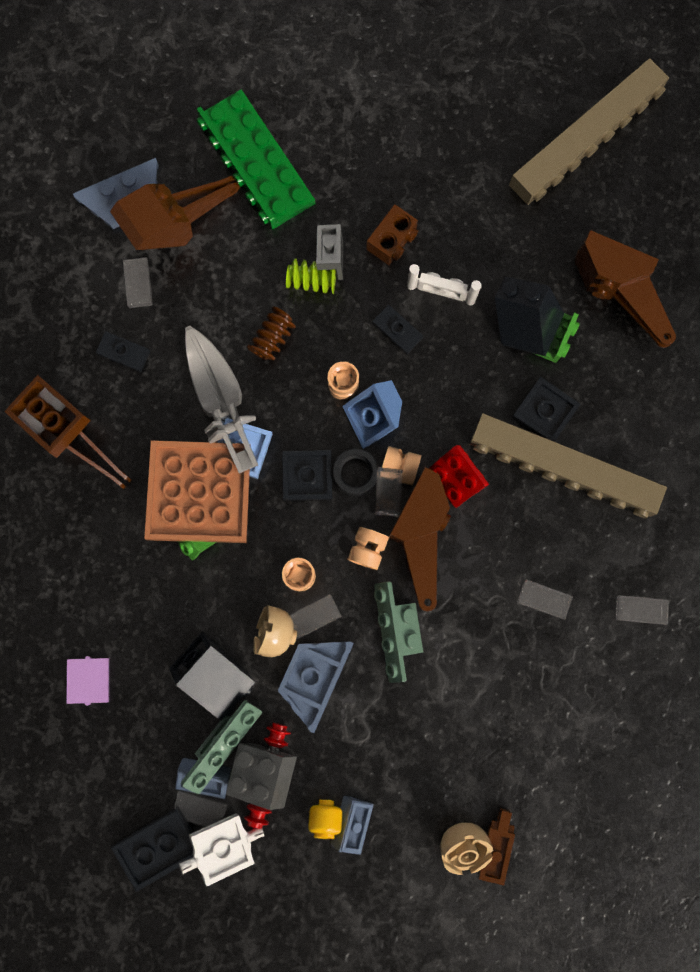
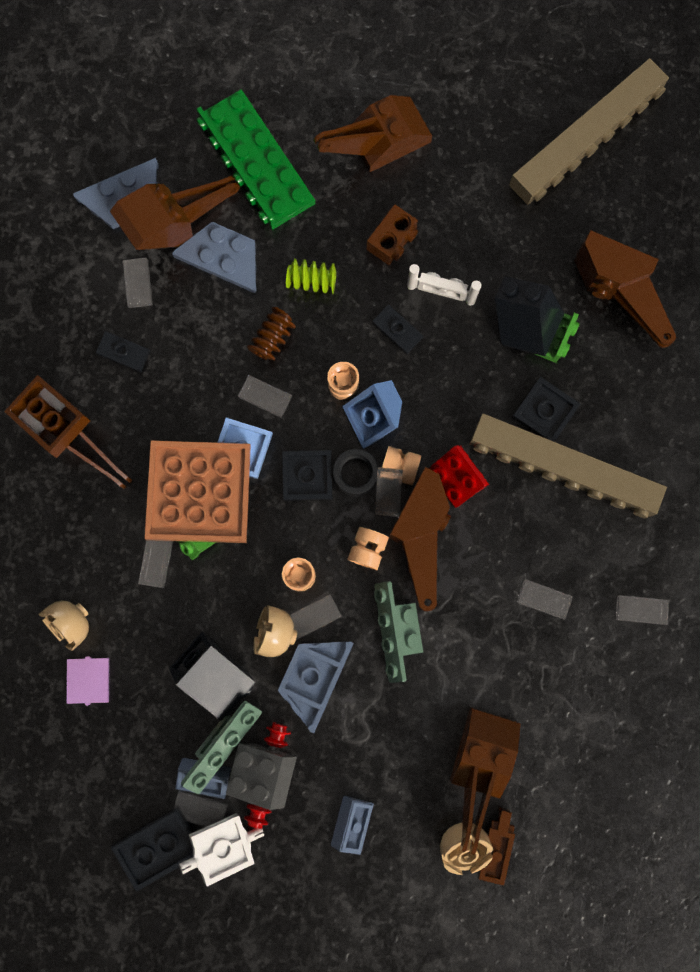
(66, 622): none -> tan cylinder
(155, 563): none -> clear tile
(218, 395): light grey piece -> none
(222, 255): none -> sand blue wing
(265, 396): none -> clear tile
(325, 820): yellow head -> none
(330, 248): dark grey panel -> none
(380, 133): none -> reddish brown slope
(484, 766): none -> reddish brown slope

